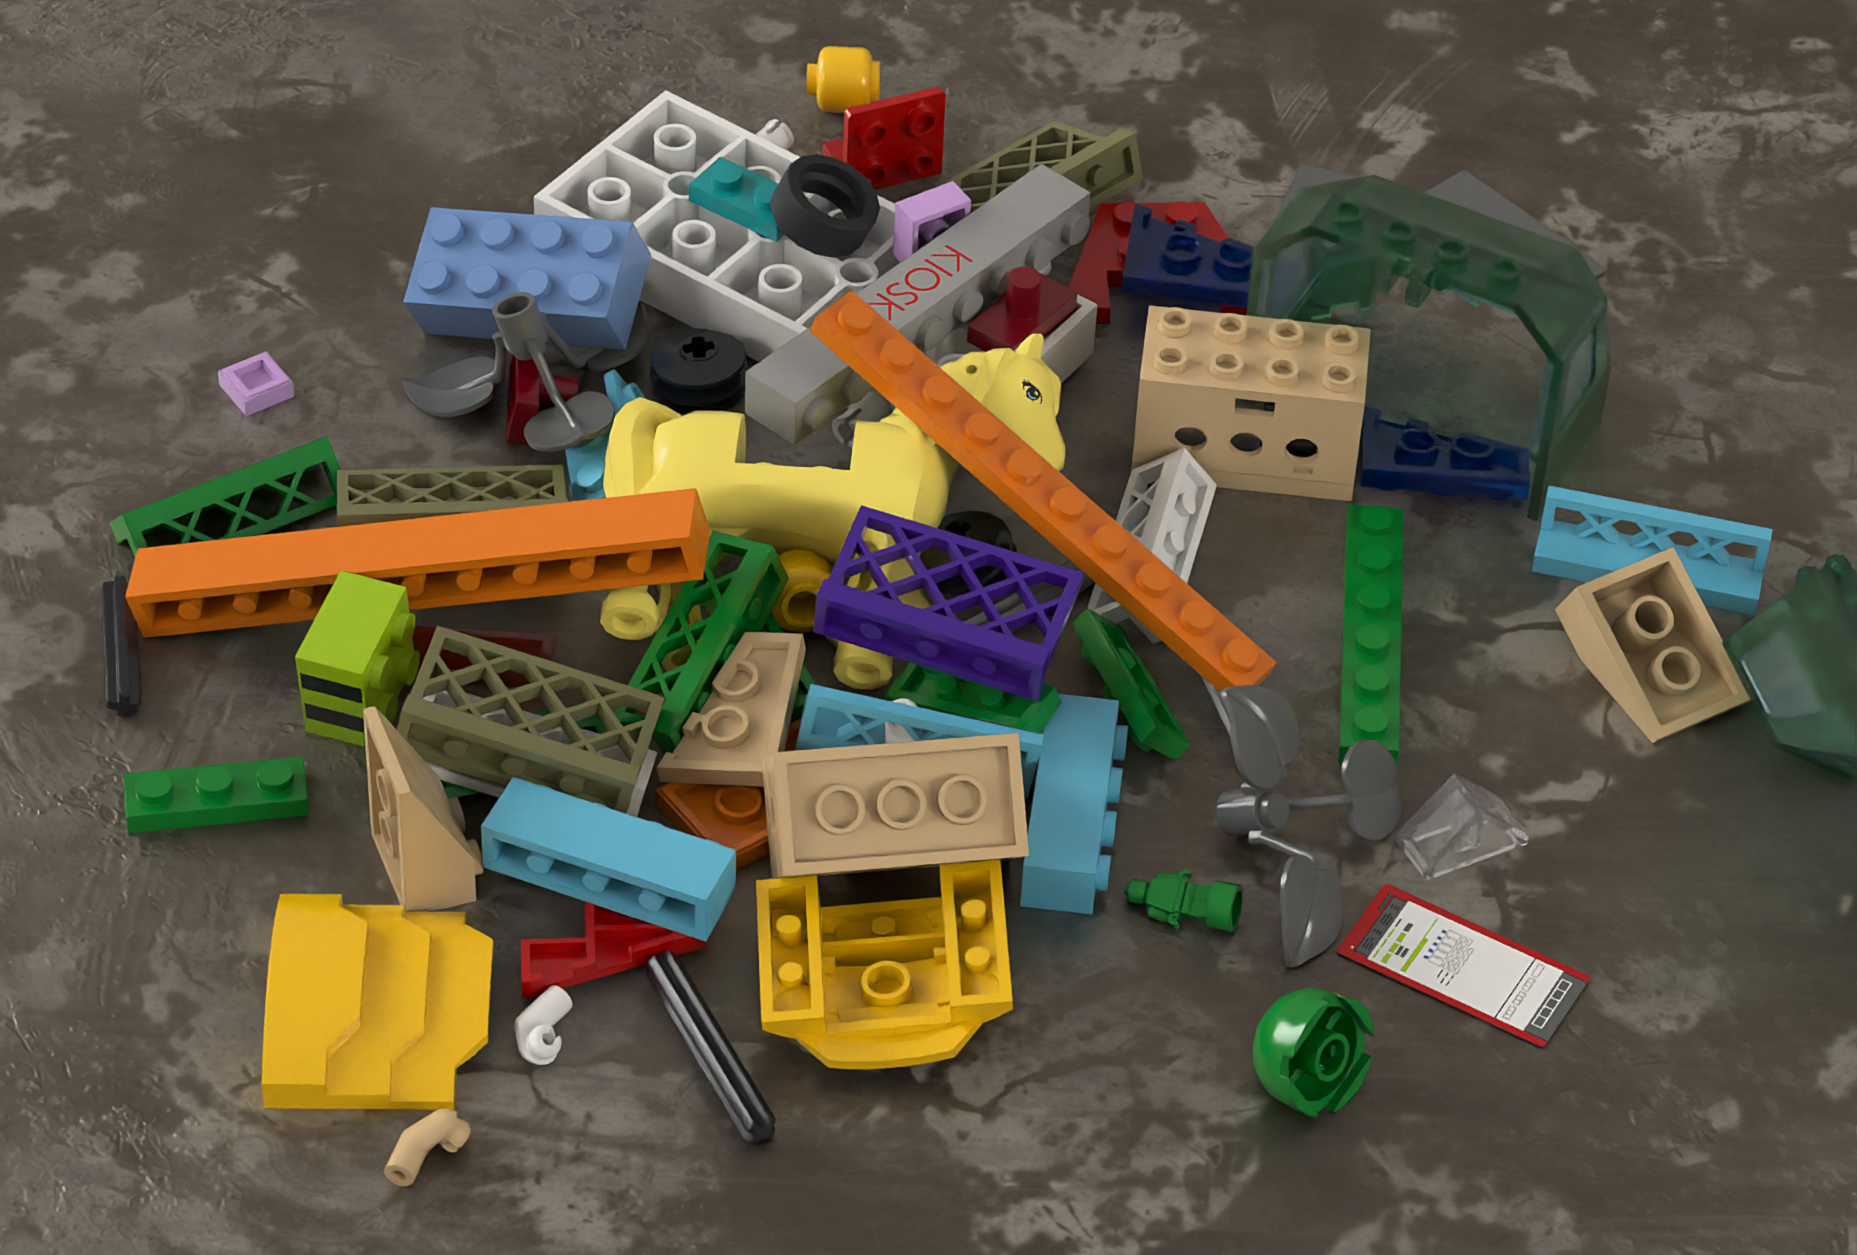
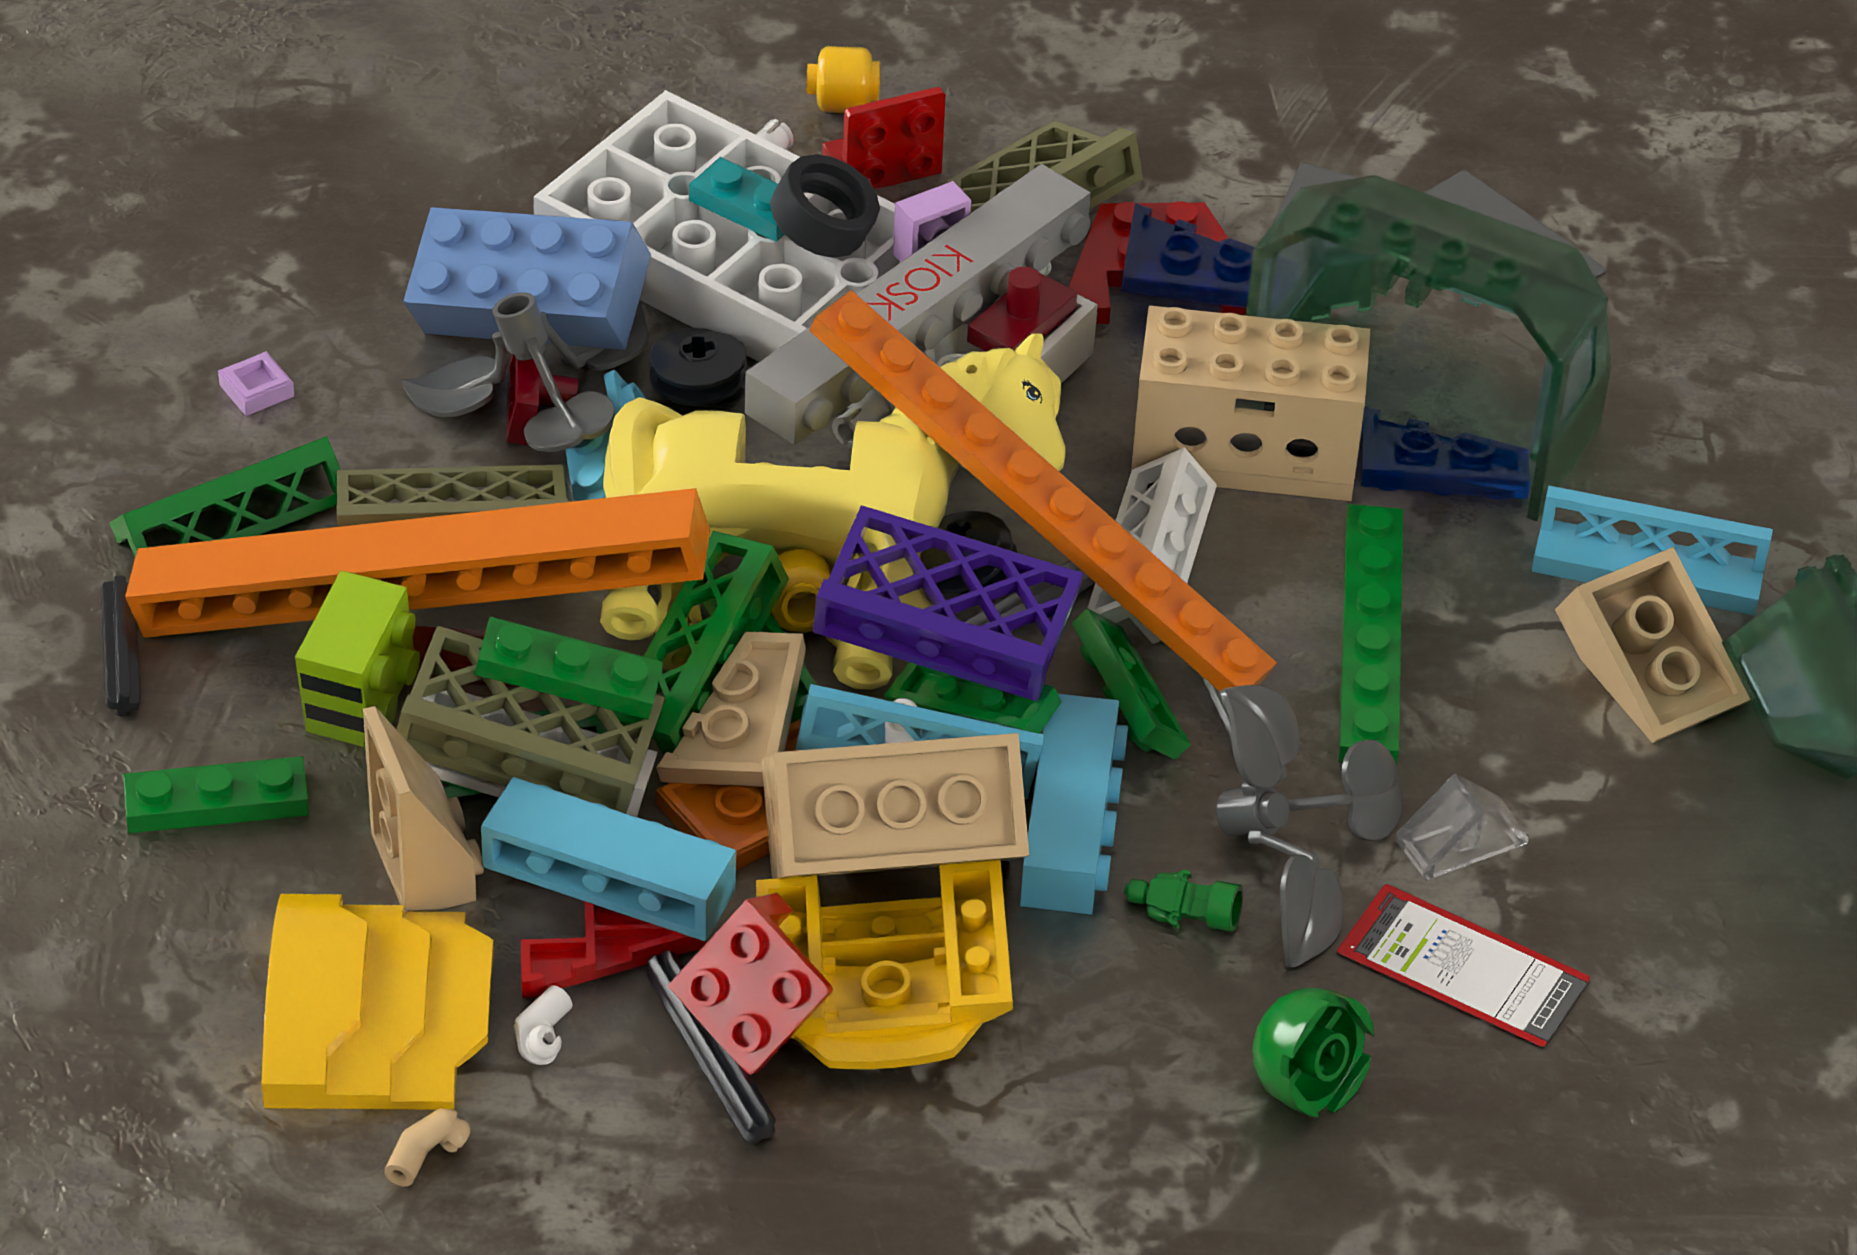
(568, 668): none -> green plate
(751, 983): none -> bracket

